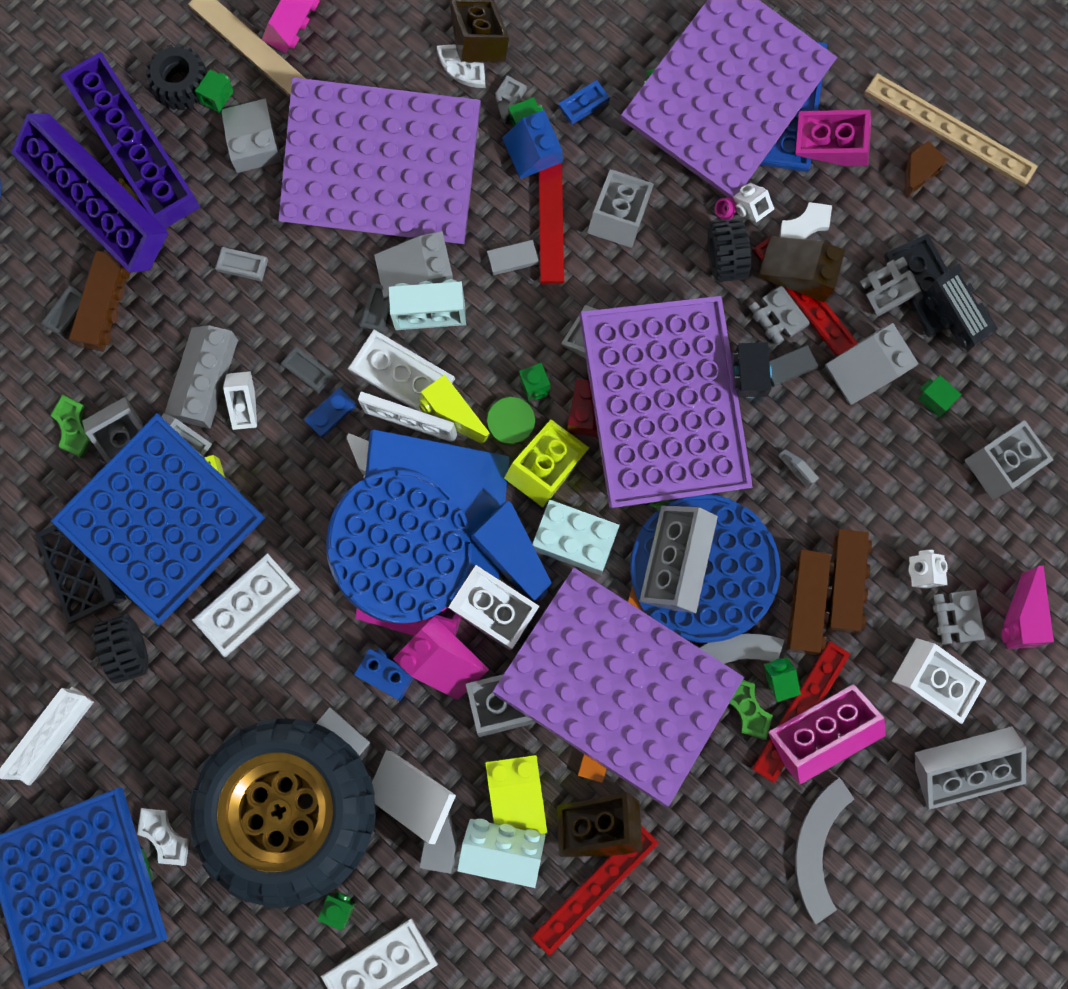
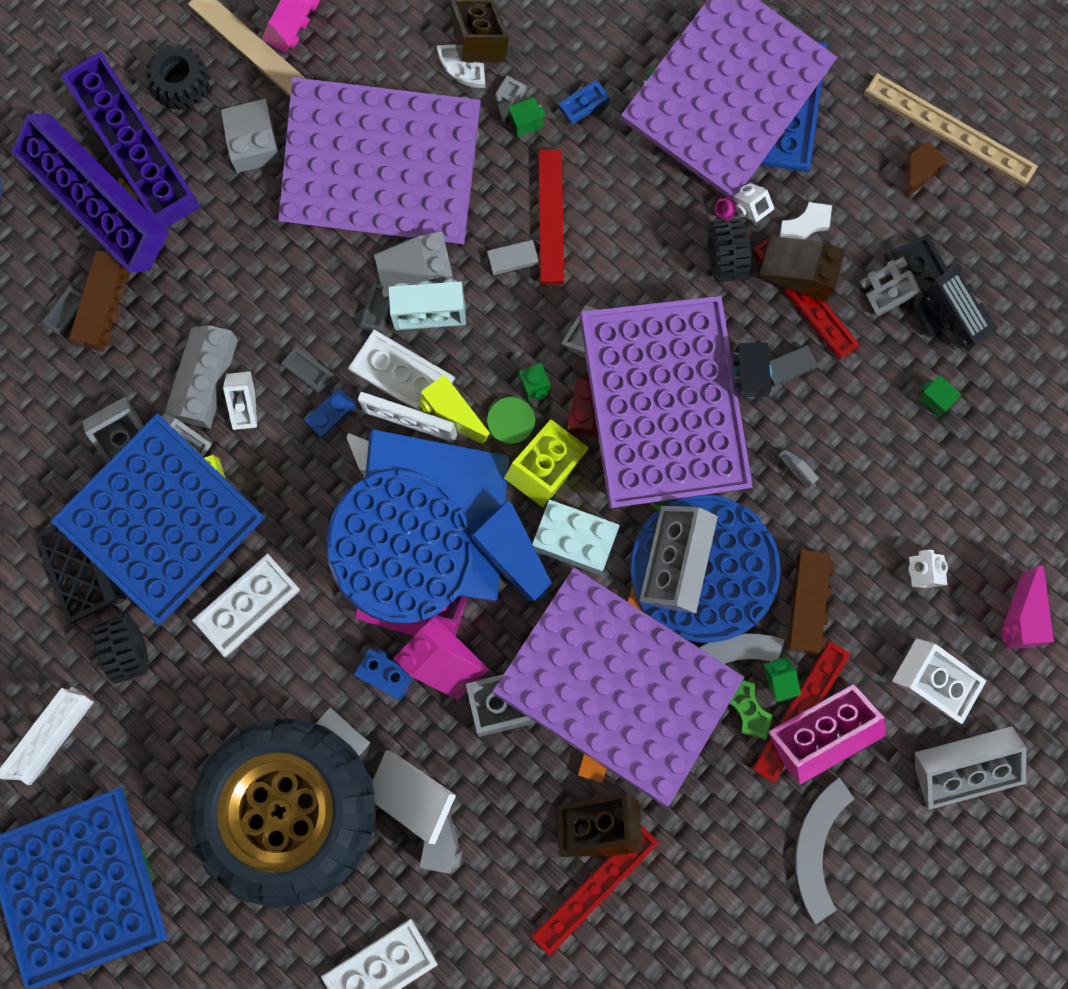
(69, 416): bright green tile -> none
(169, 845): white tile -> none
(214, 90): green brick -> none
(241, 264): light grey tile -> none
(336, 910): green brick -> none
(493, 607): white slope -> none
(501, 852): light aqua brick -> none
(516, 793): neon yellow slope -> none
(533, 145): blue slope -> none
(620, 208): light grey slope -> none
(784, 311): light grey plate -> none
(835, 136): dark pink slope -> none
(848, 581): reddish brown brick -> none
(871, 364): light grey slope -> none
(965, 614): light grey plate -> none
(1008, 460): light grey slope -> none

